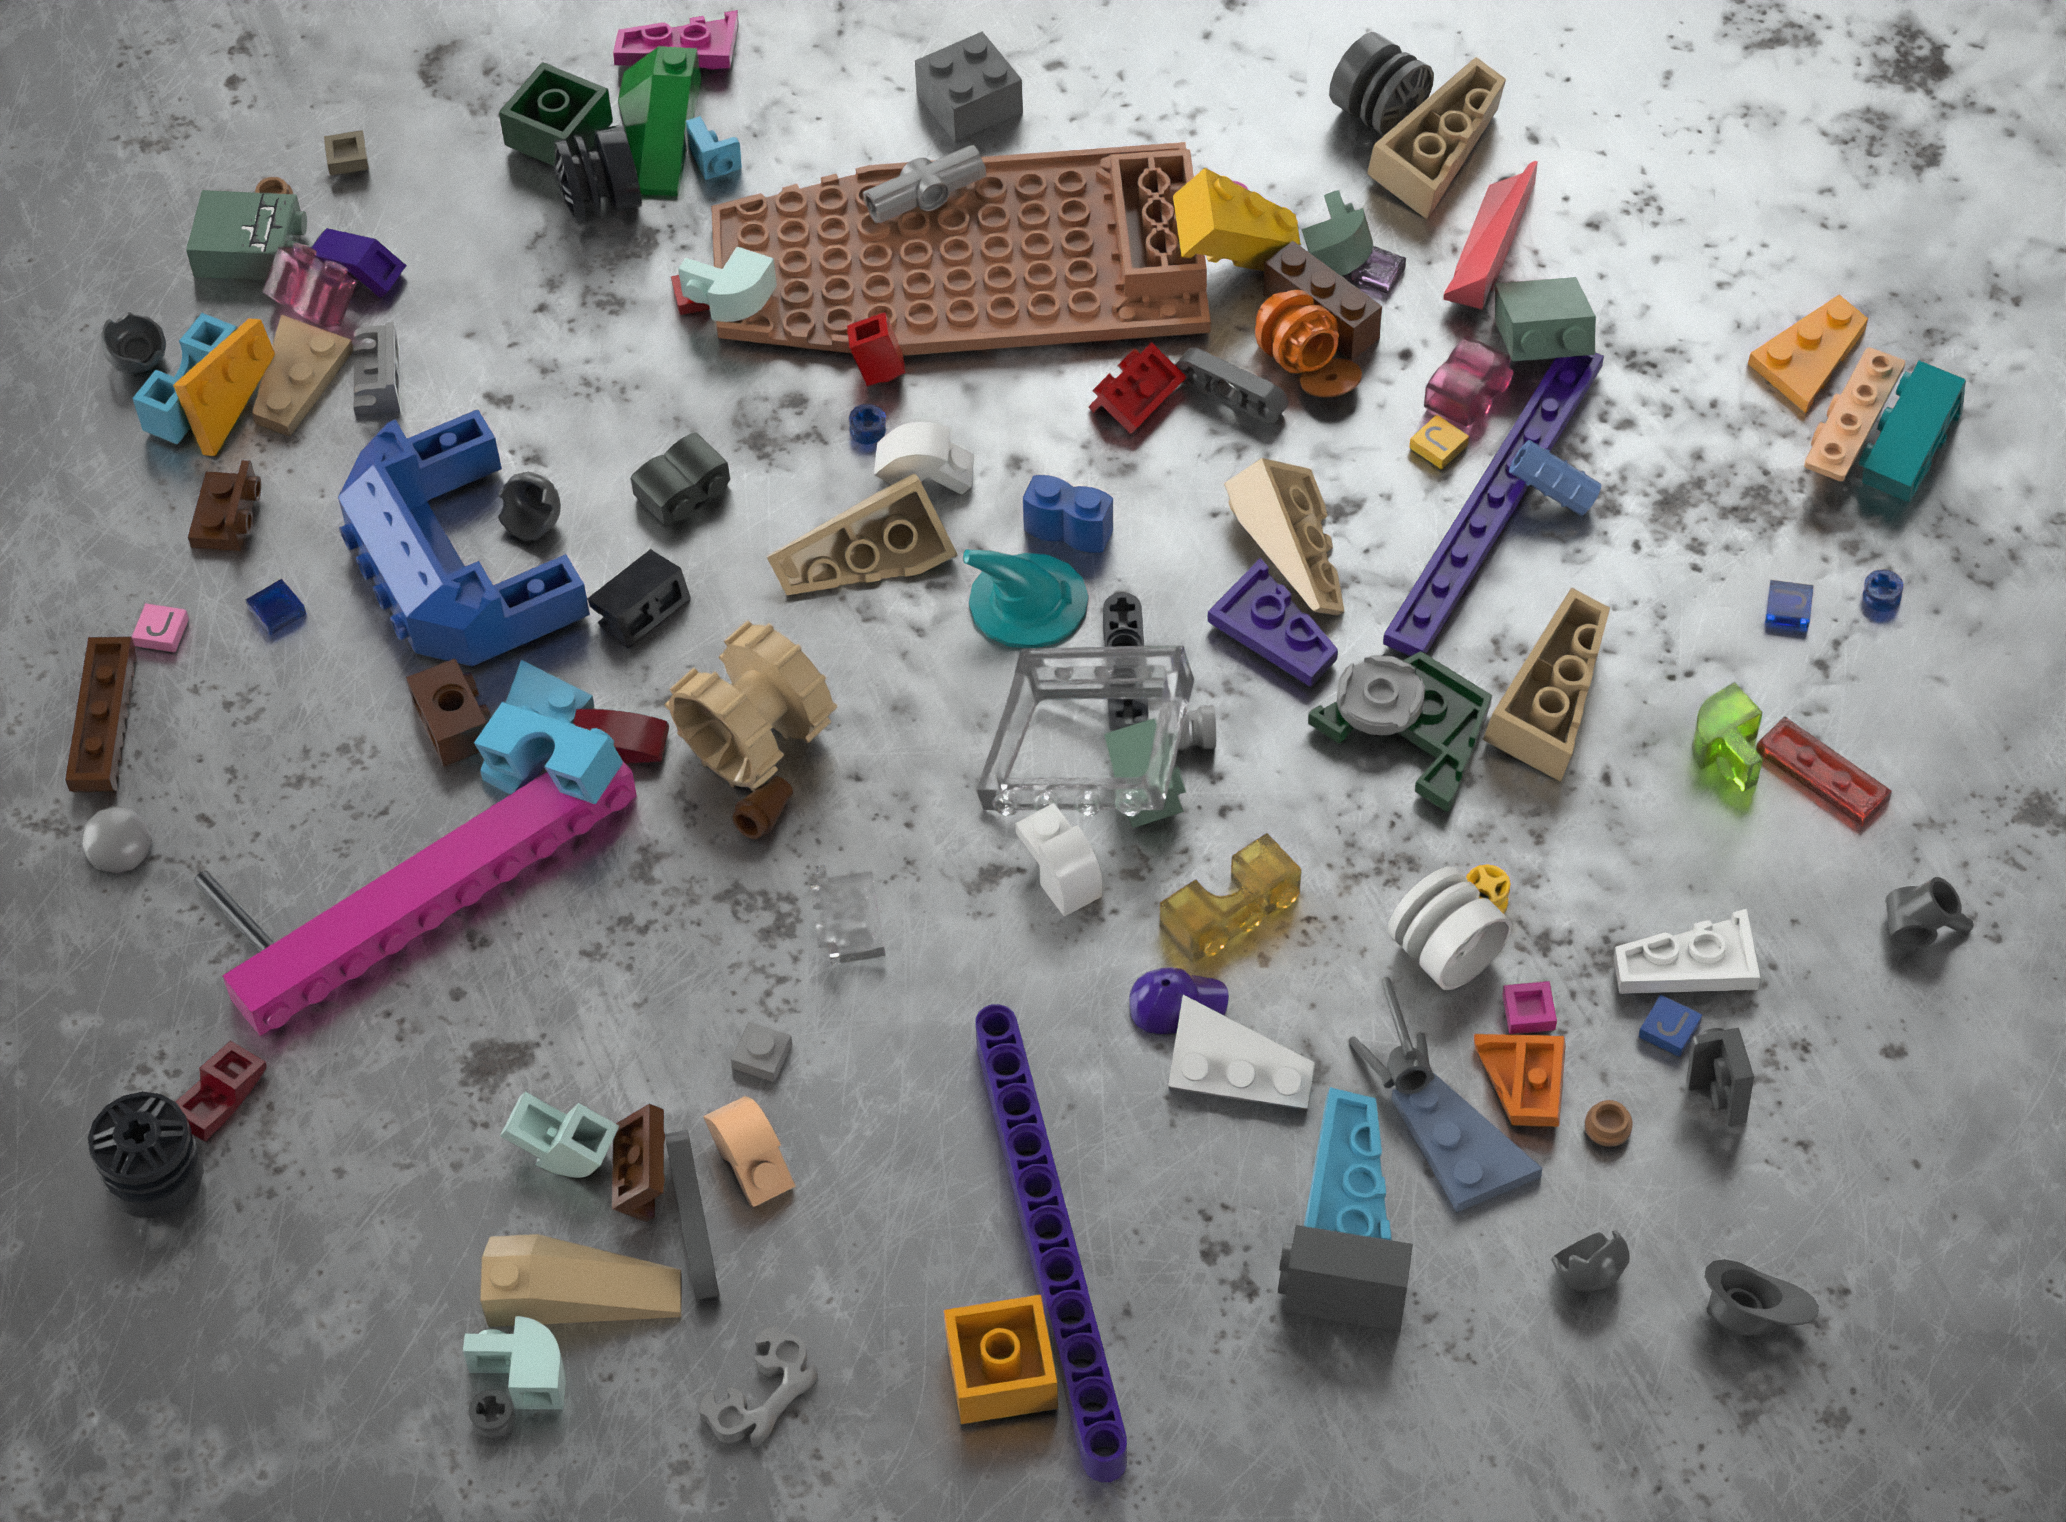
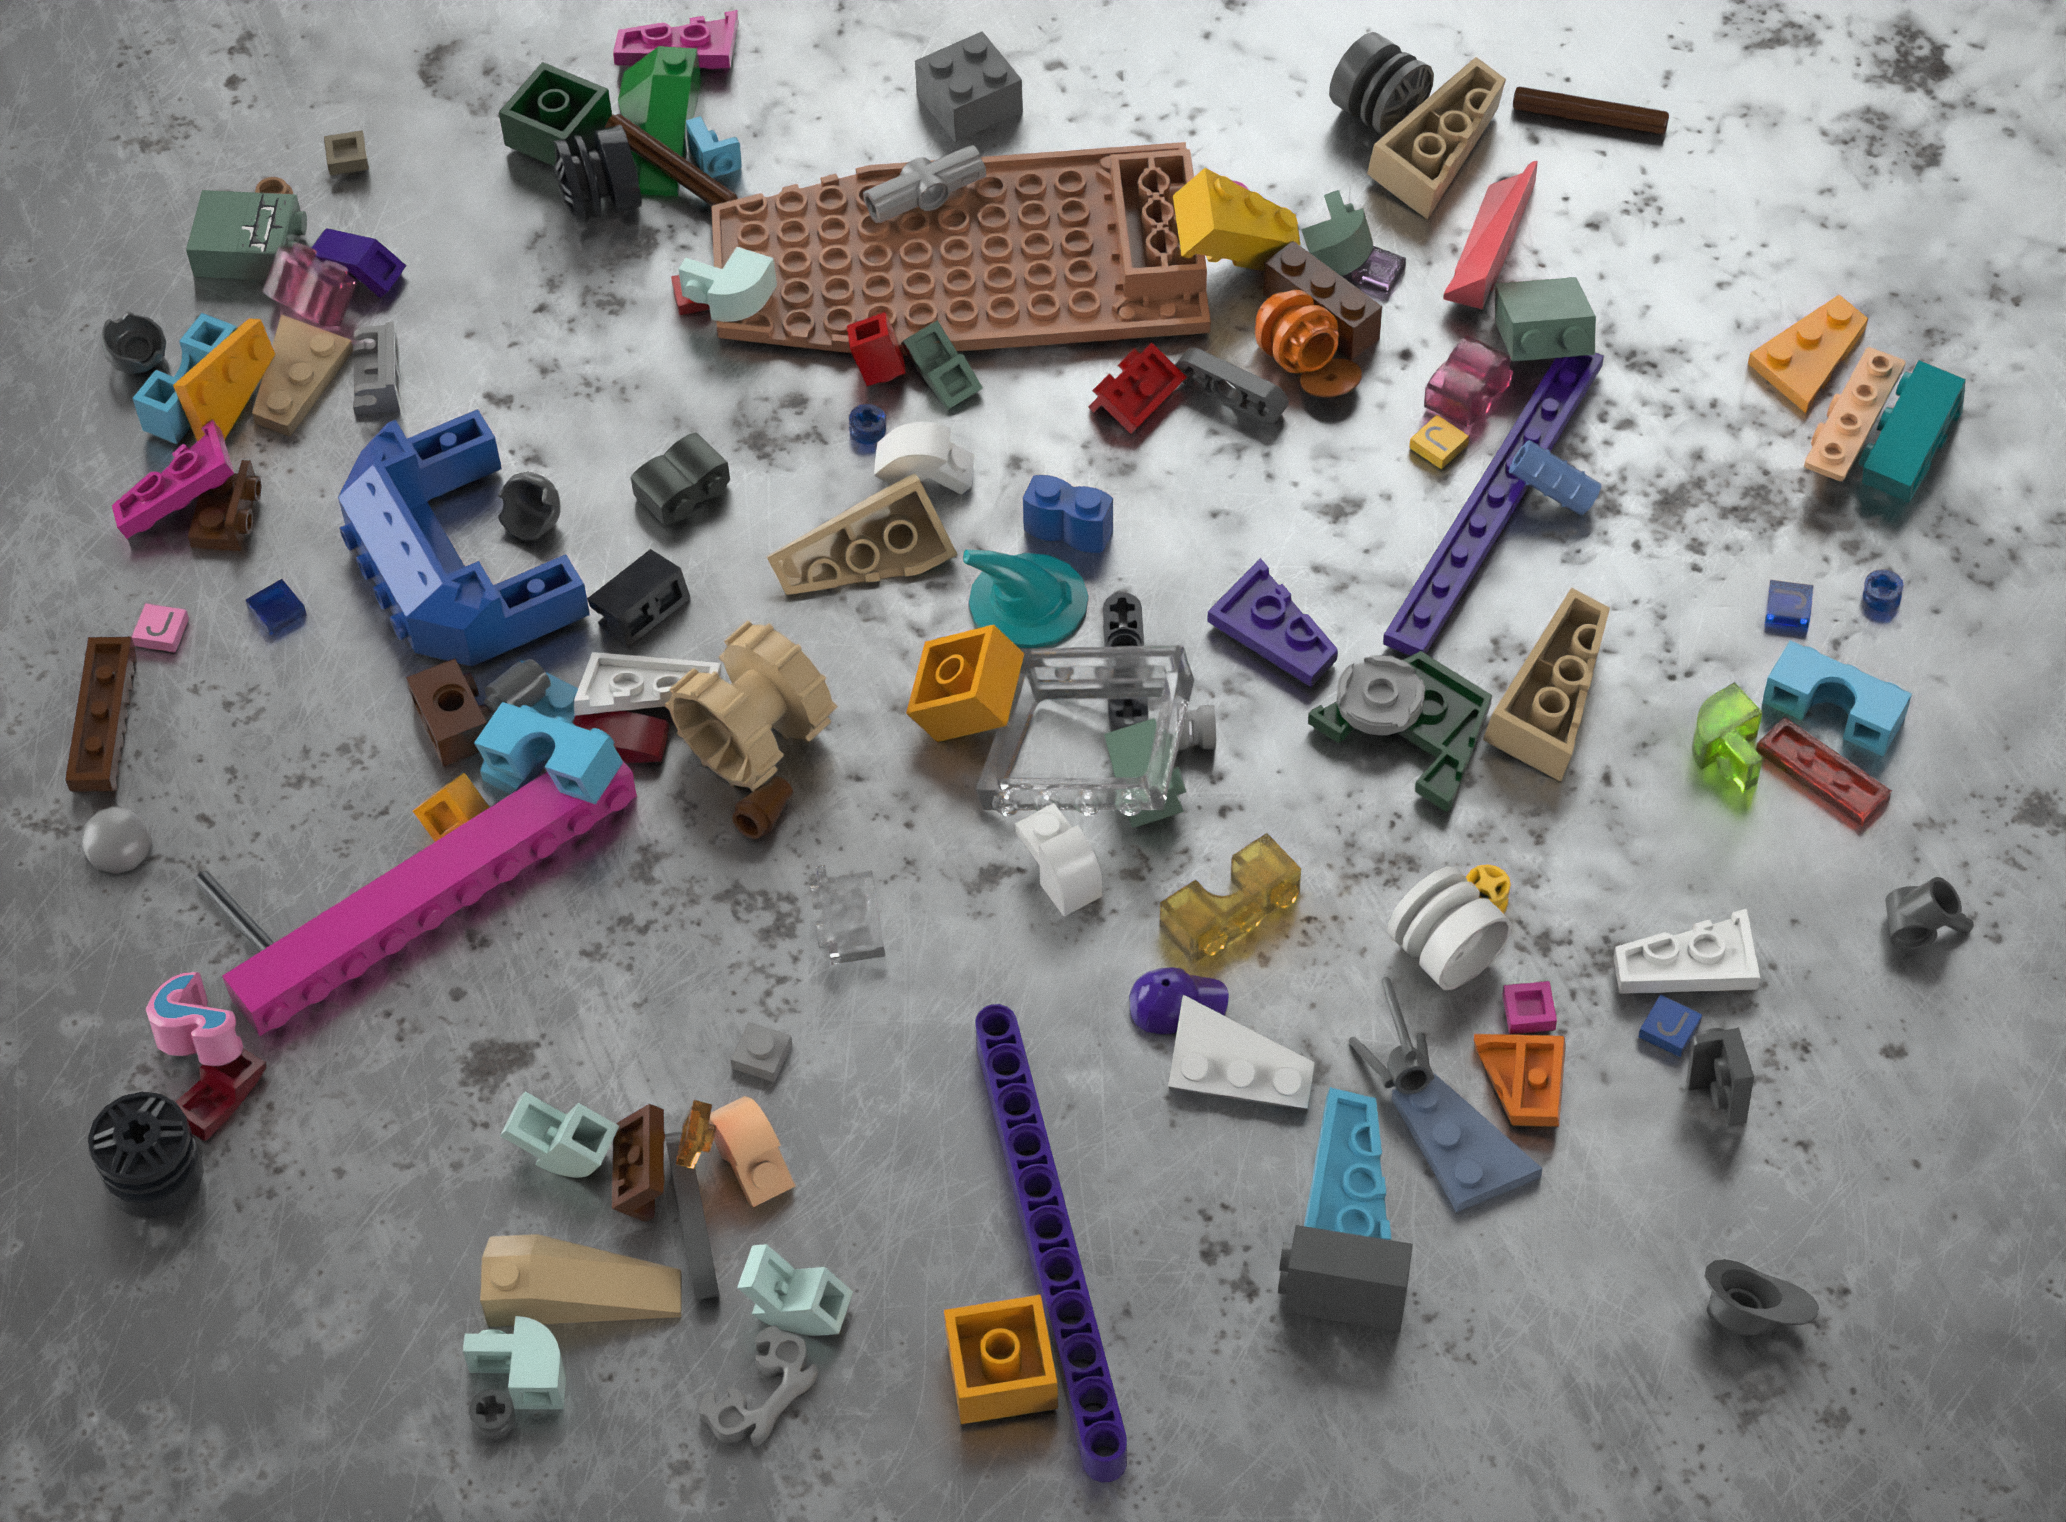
(188, 475): none -> dark pink wing
(188, 1027): none -> bright pink animal
(450, 807): none -> light orange panel
(518, 686): none -> dark grey brick
(631, 681): none -> white wing
(672, 163): none -> reddish brown axle
(696, 1134): none -> clear orange plate
(791, 1298): none -> light aqua brick
(941, 365): none -> sand green slope
(965, 683): none -> light orange brick
(1284, 516): tan wedge -> none
(1590, 110): none -> reddish brown axle
(1593, 1262): dark grey hair -> none
(1608, 1123): medium nougat plate -> none
(1808, 678): none -> medium azure arch

